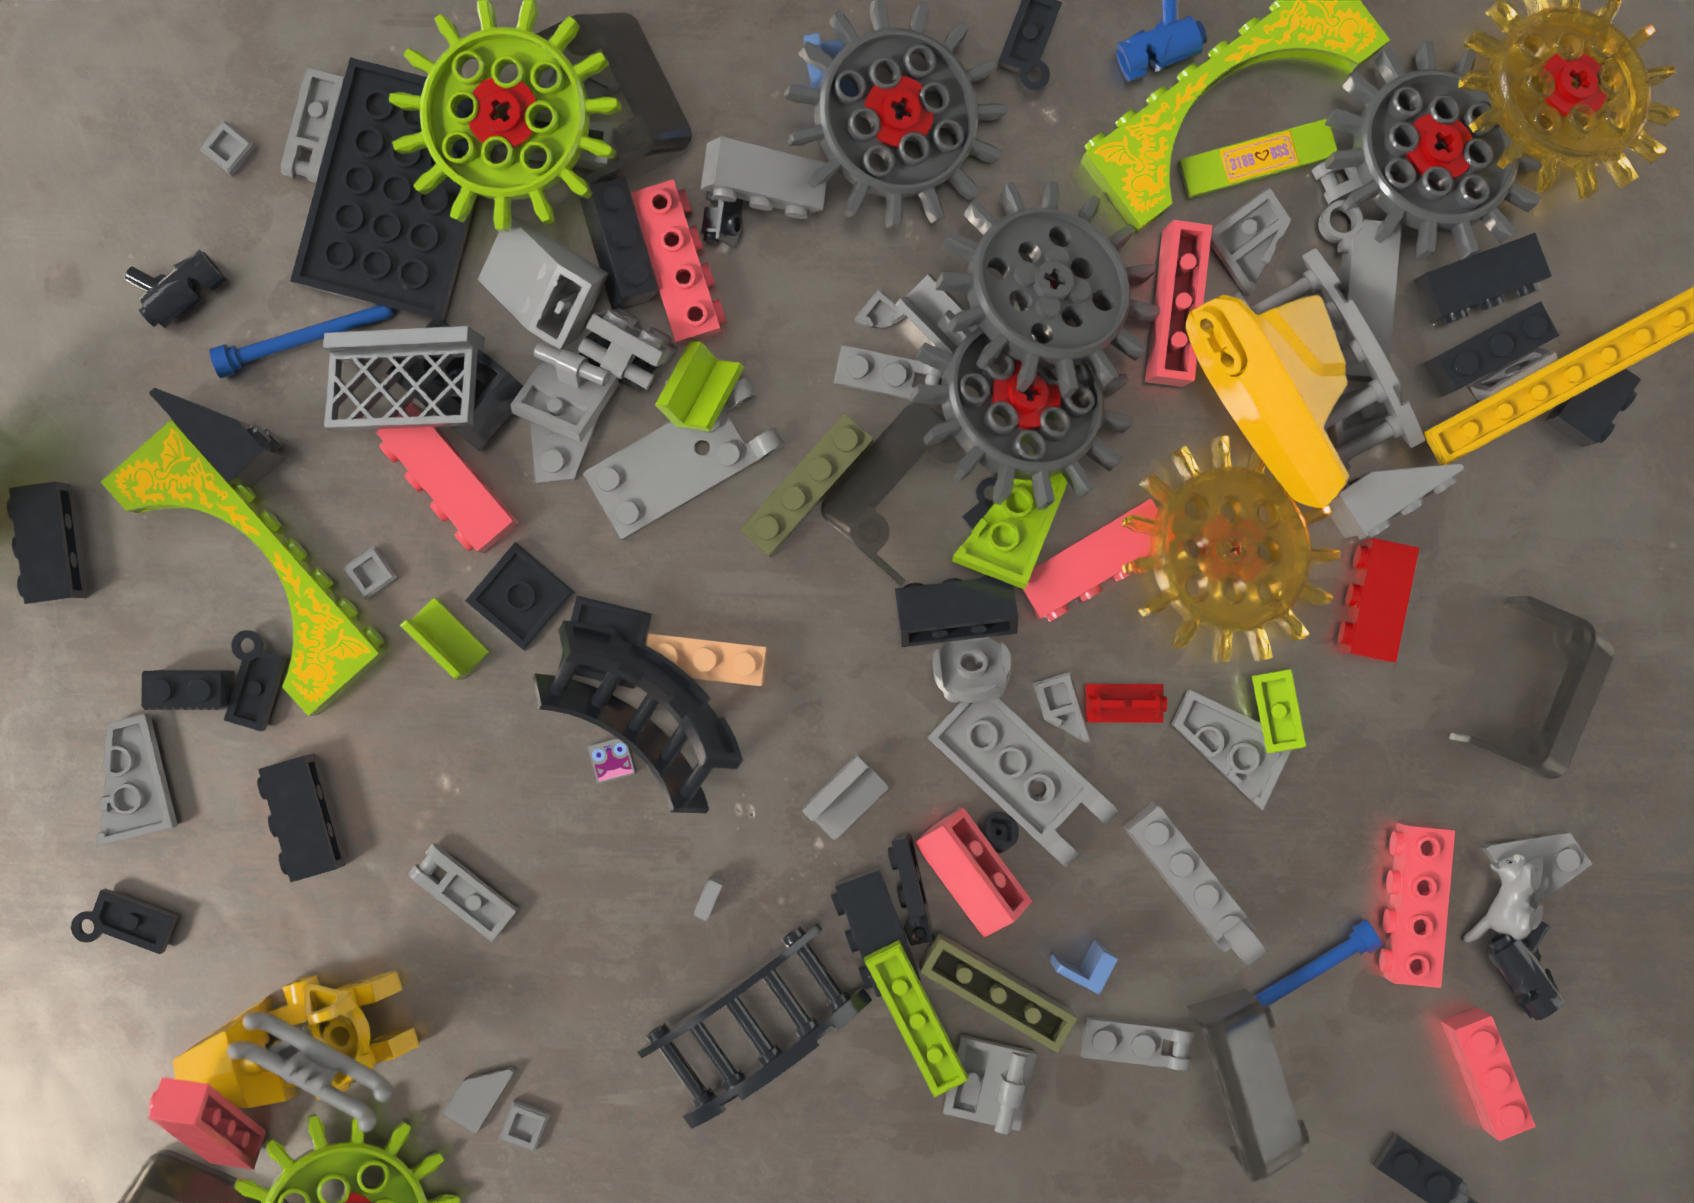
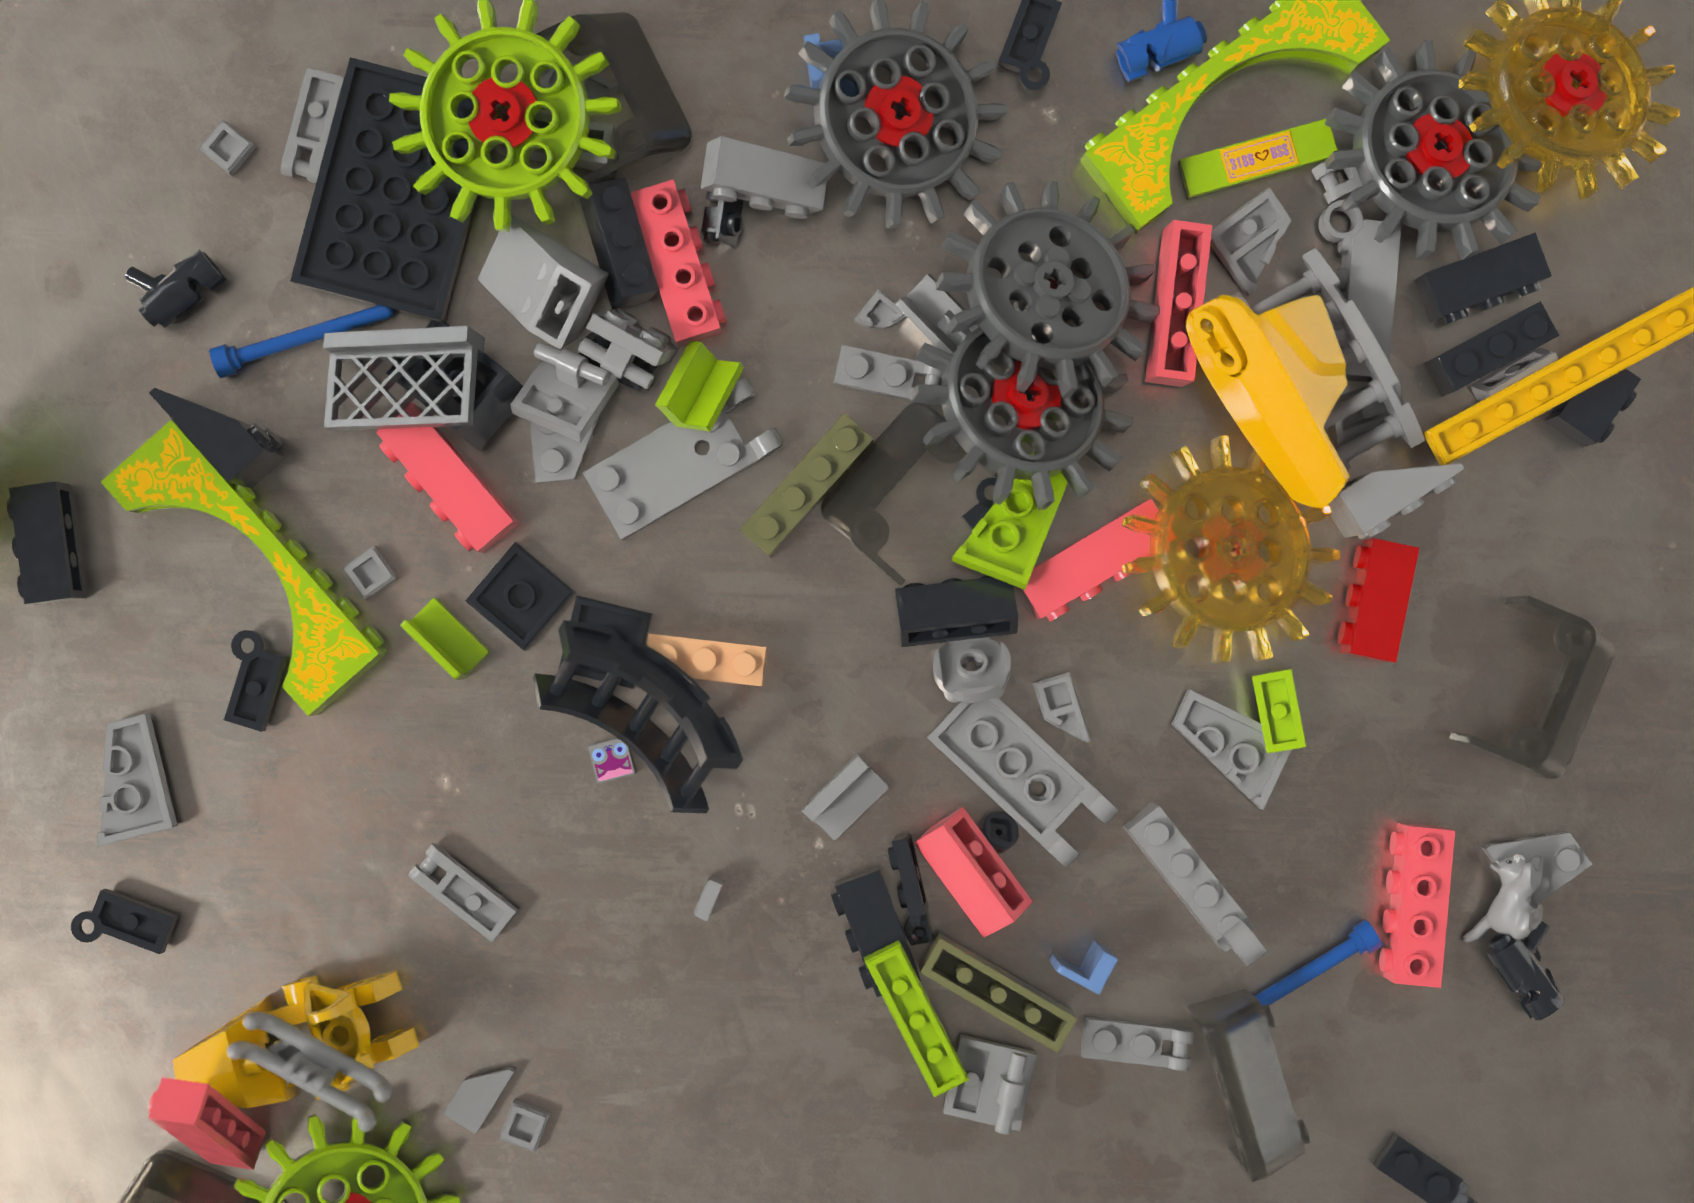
(187, 689): black brick -> none
(300, 818): black brick -> none
(772, 1058): black fence -> none
(1125, 703): red hinge -> none
(1488, 1073): coral brick -> none

